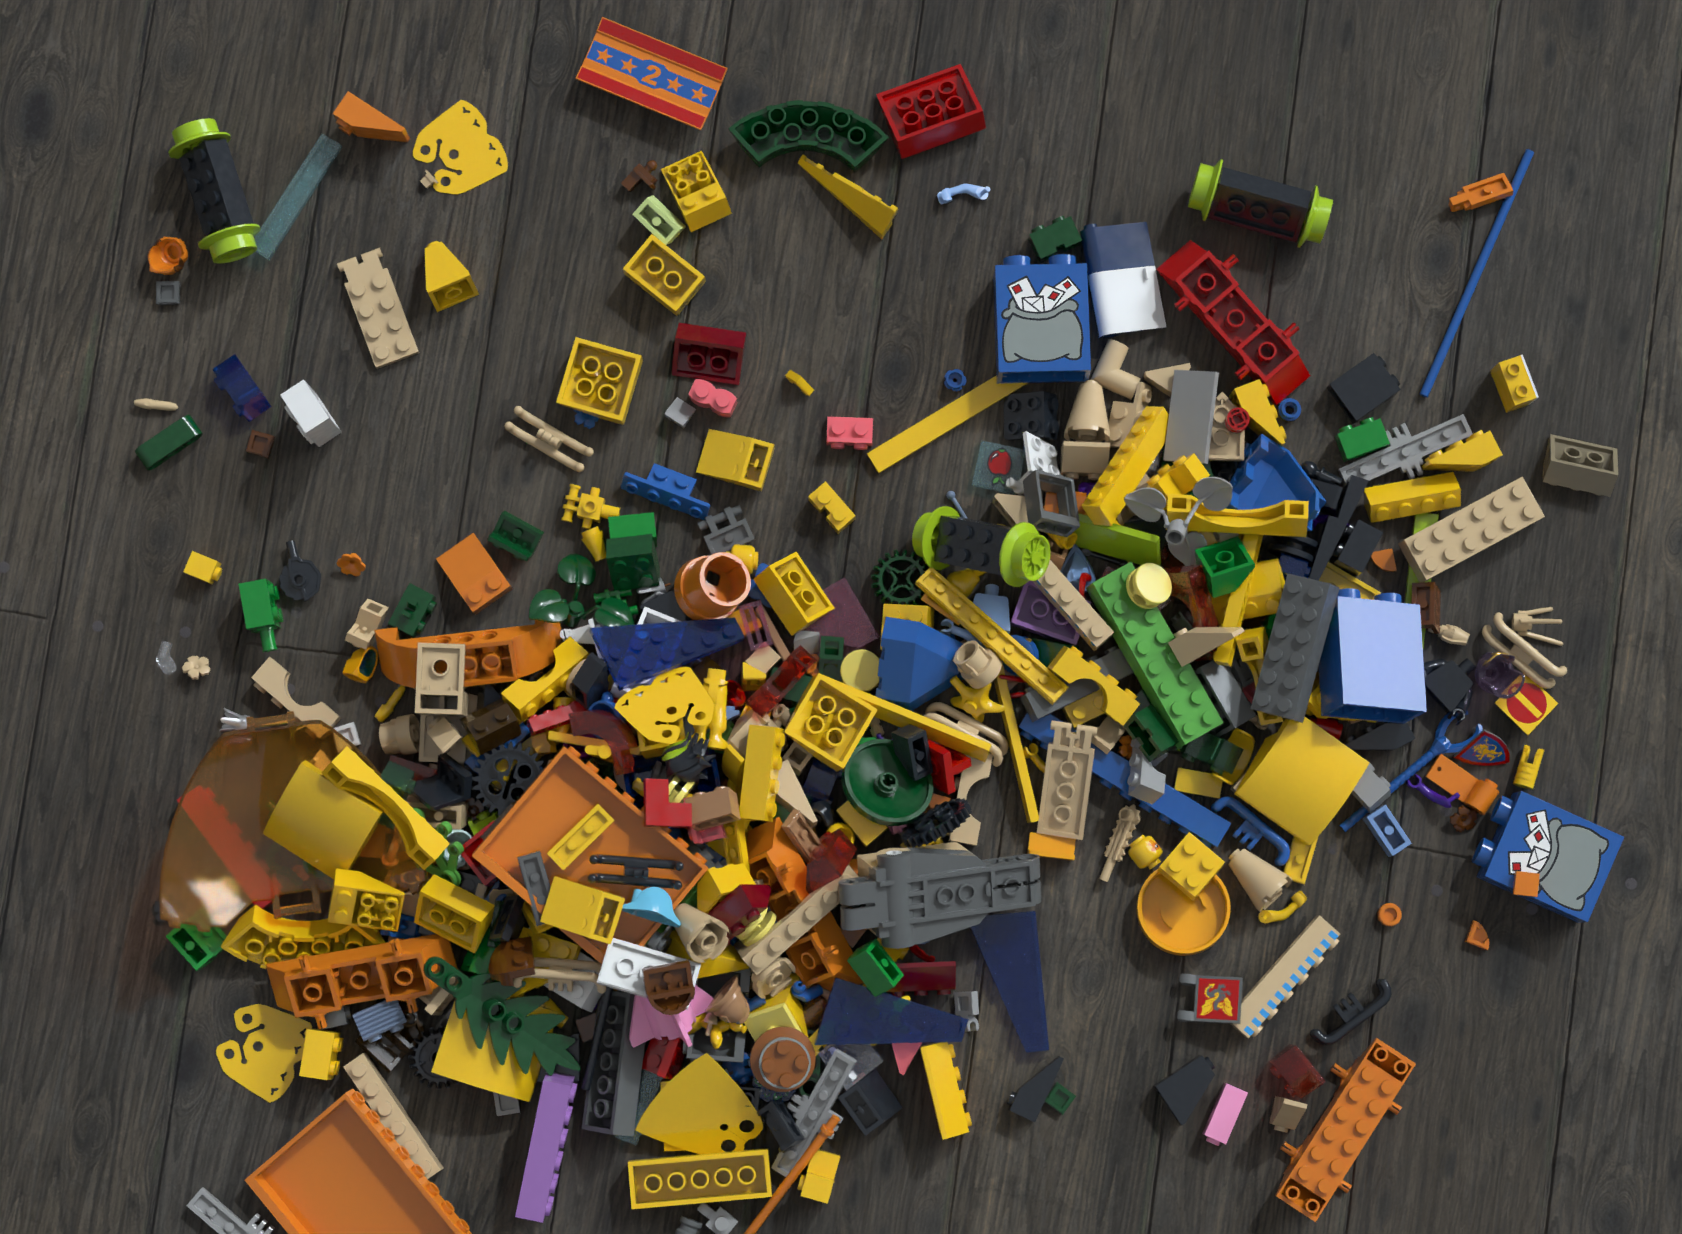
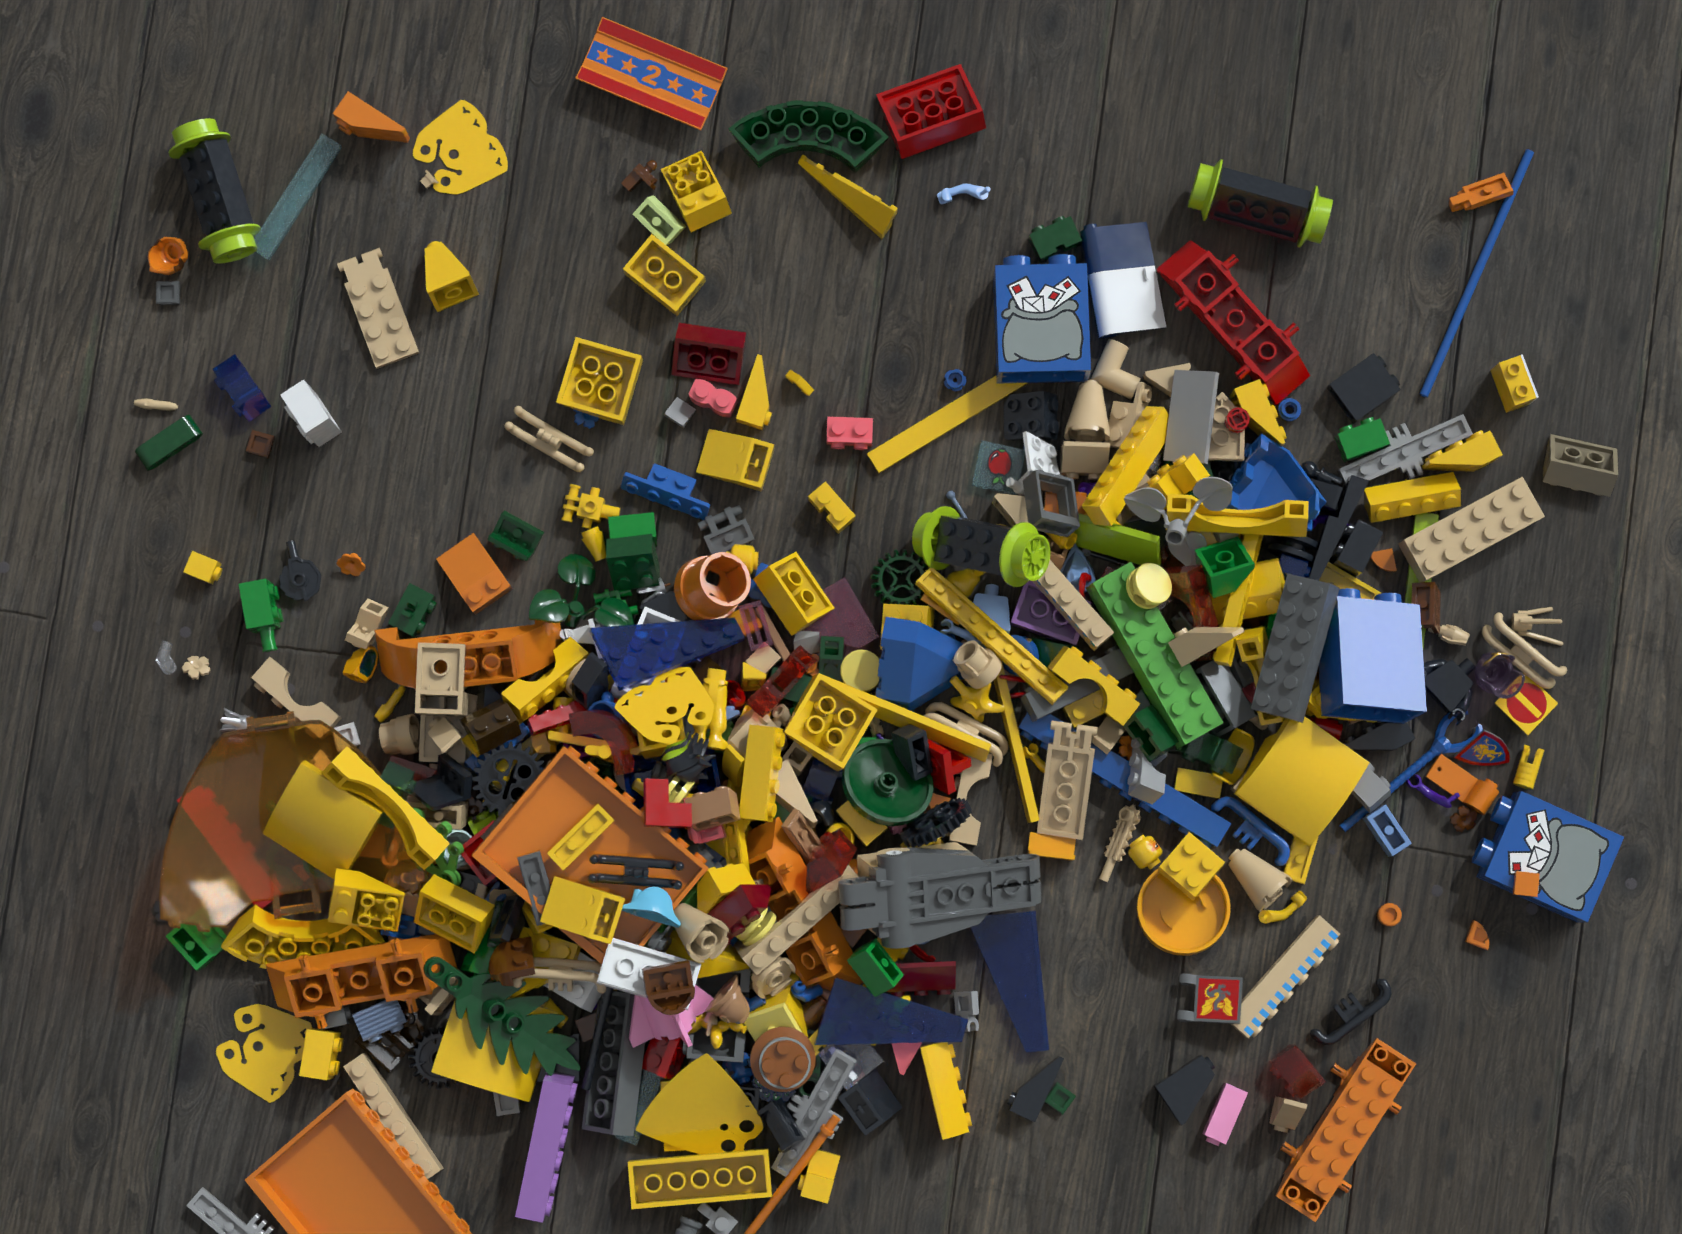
(755, 403): none -> yellow slope

